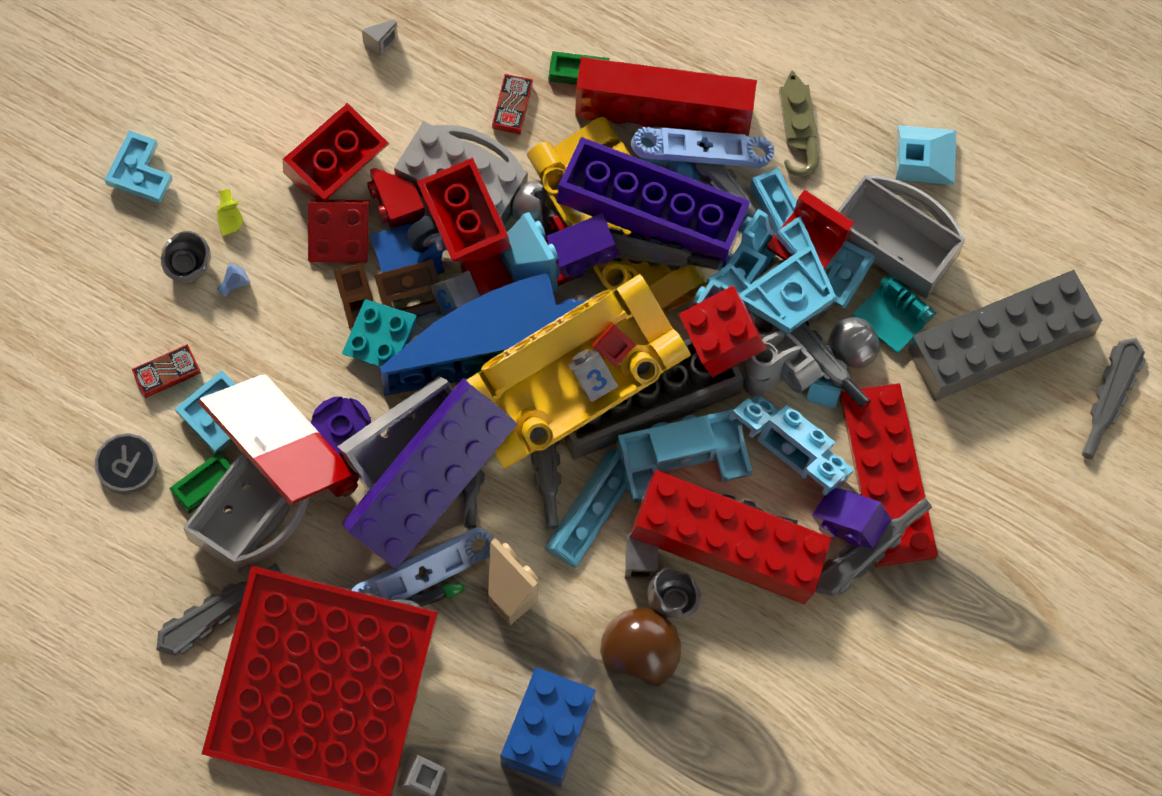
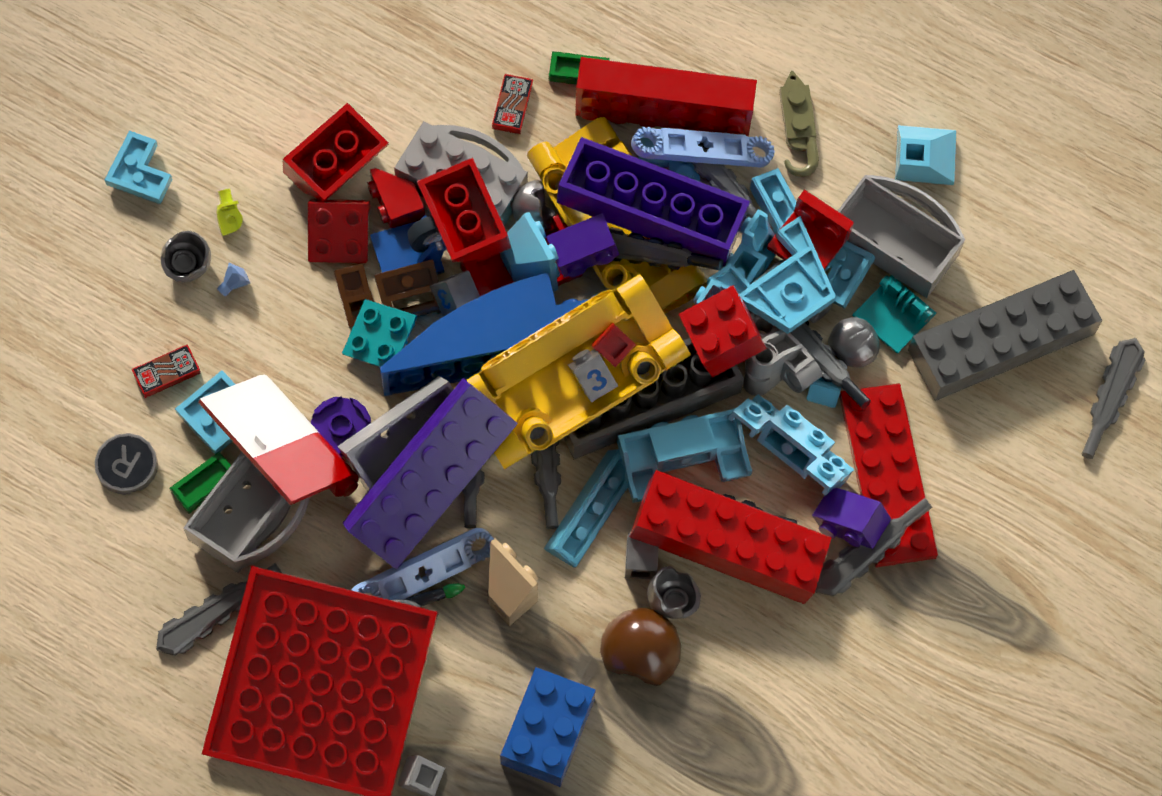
(380, 36): light grey slope -> none

